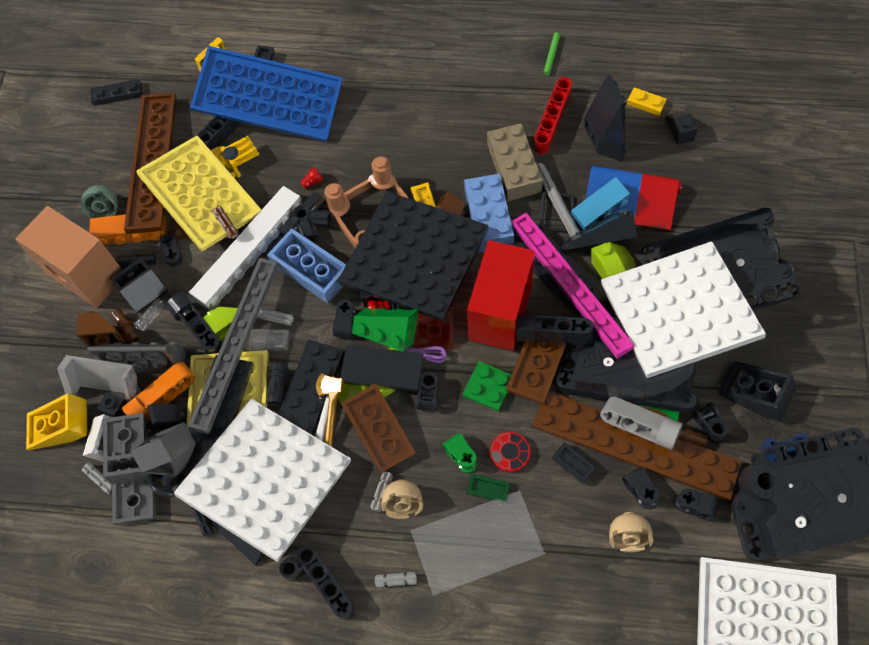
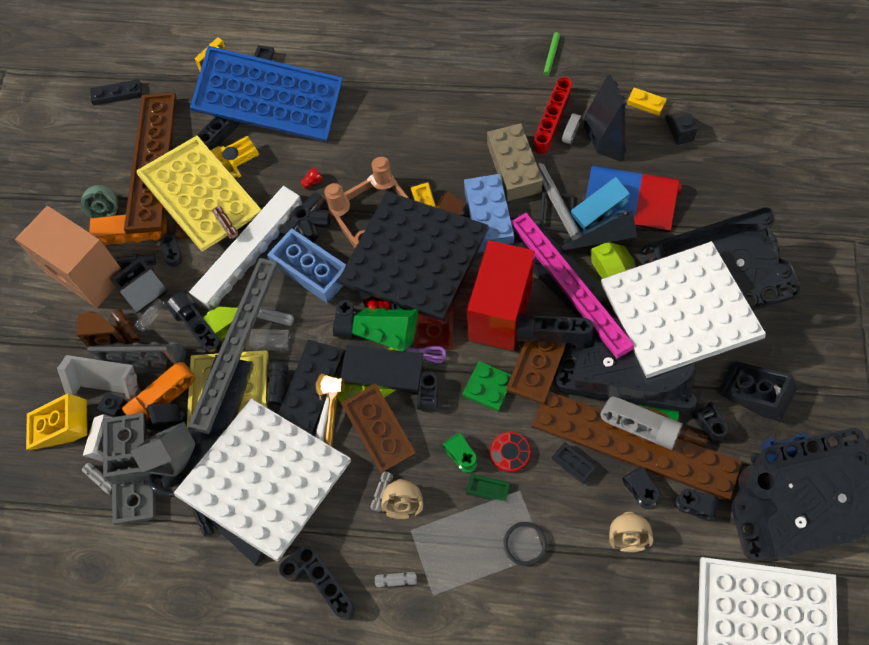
(511, 557): none -> black piece
(571, 128): none -> light grey beam

